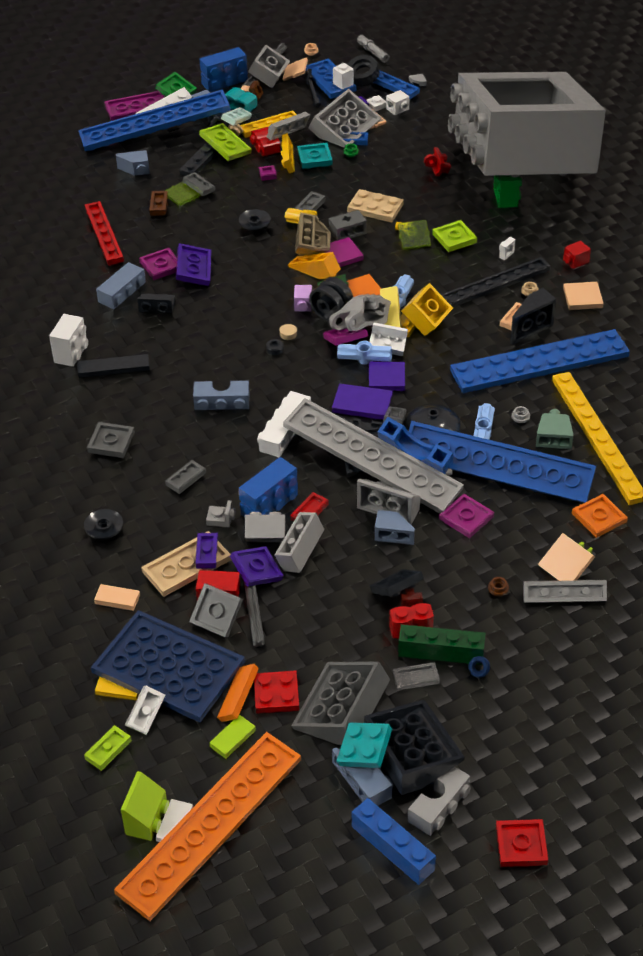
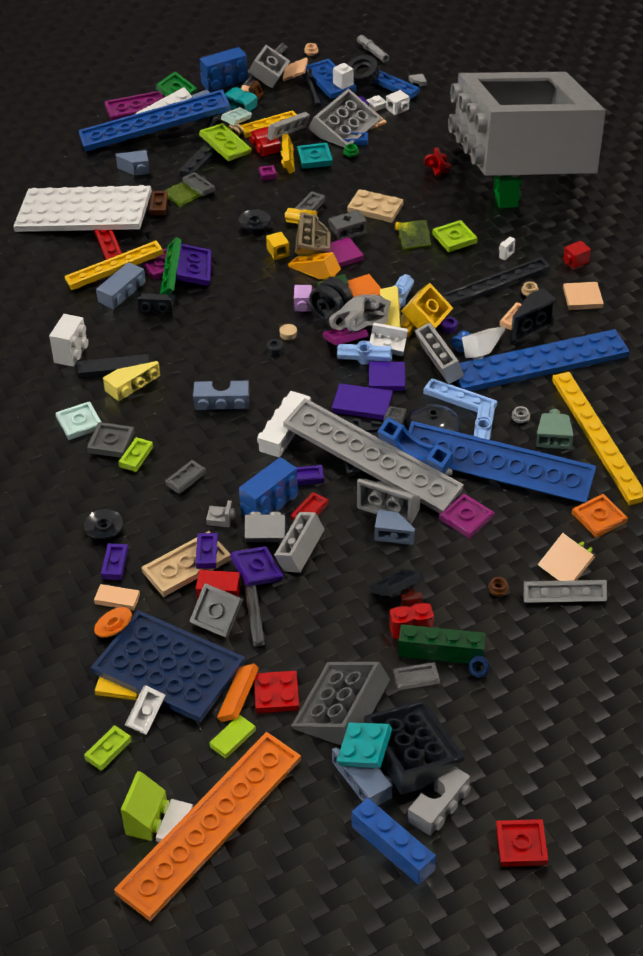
(78, 420): none -> light aqua tile
(83, 208): none -> white plate
(112, 265): none -> yellow plate
(113, 622): none -> orange dish
(114, 561): none -> dark purple plate
(129, 379): none -> light yellow slope
(135, 454): none -> lime plate
(170, 267): none -> green tile
(277, 245): none -> yellow brick
(310, 475): none -> dark purple tile
(439, 353): none -> light grey brick
(448, 324): none -> dark purple tile
(456, 395): none -> light blue tile
(457, 342): none -> blue wheel
(481, 342): none -> white slope

